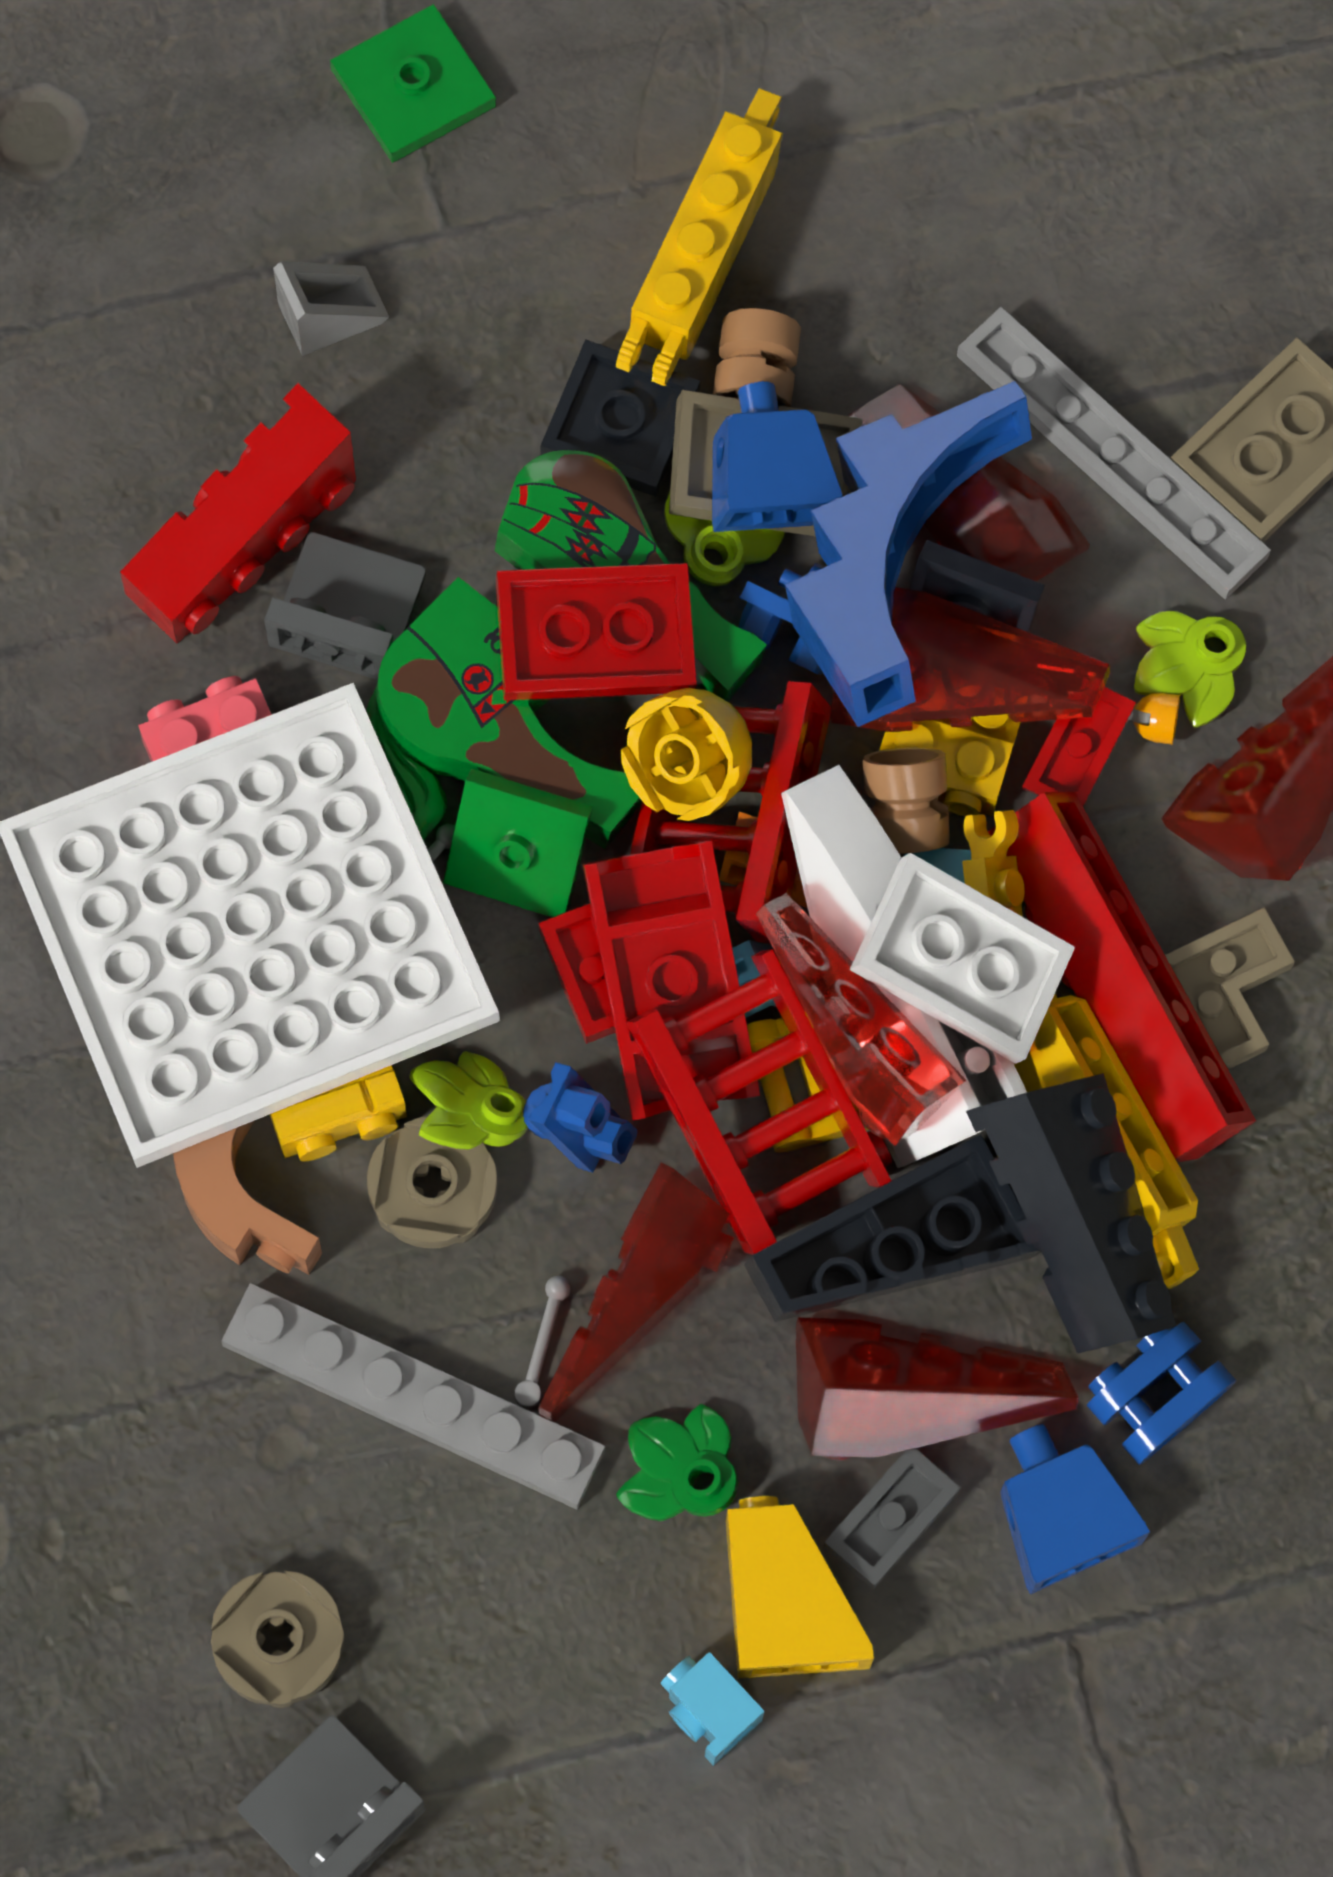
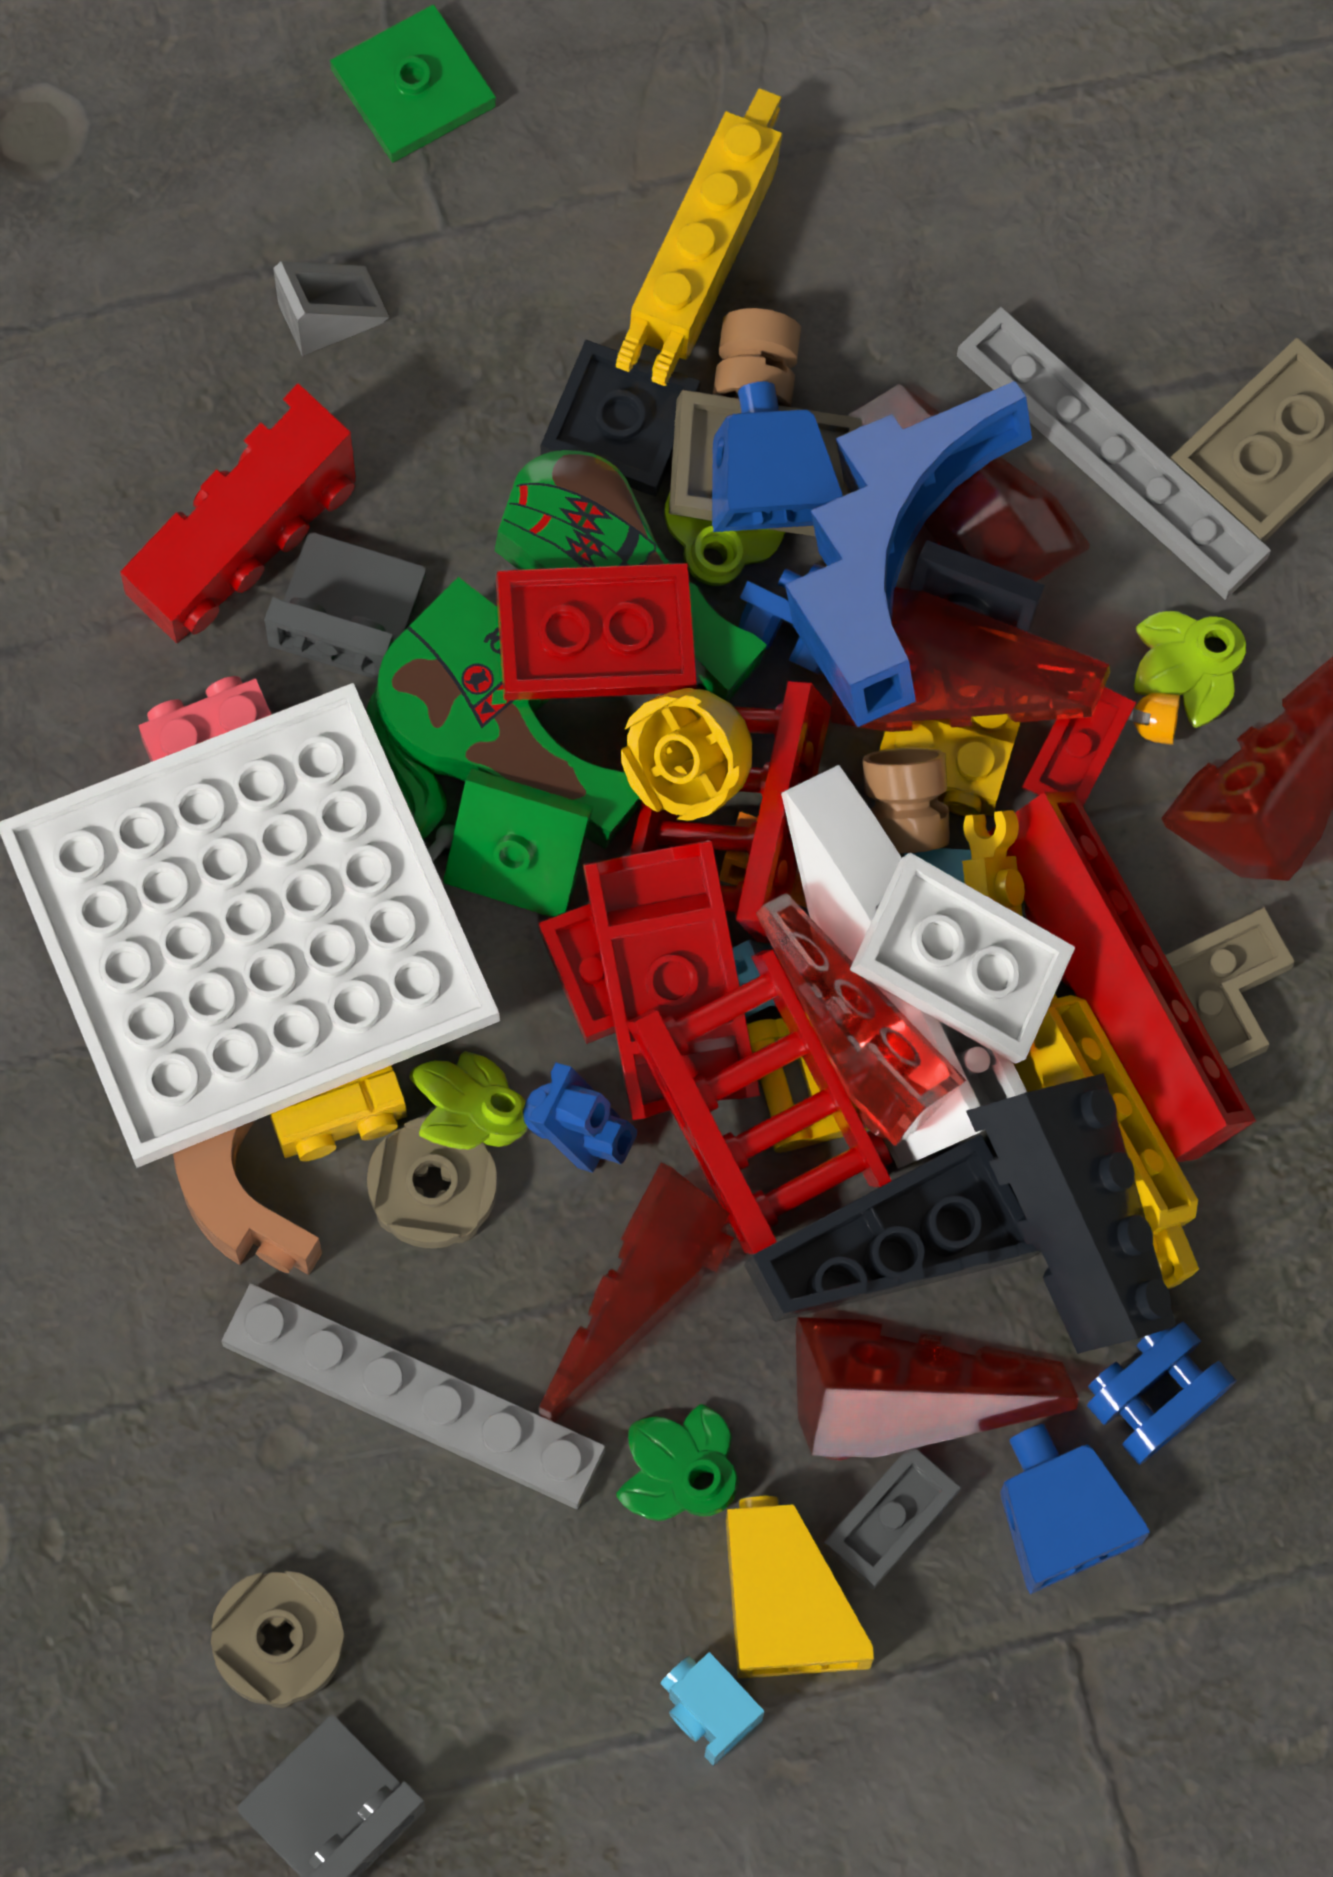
(528, 1392): light grey hinge -> none

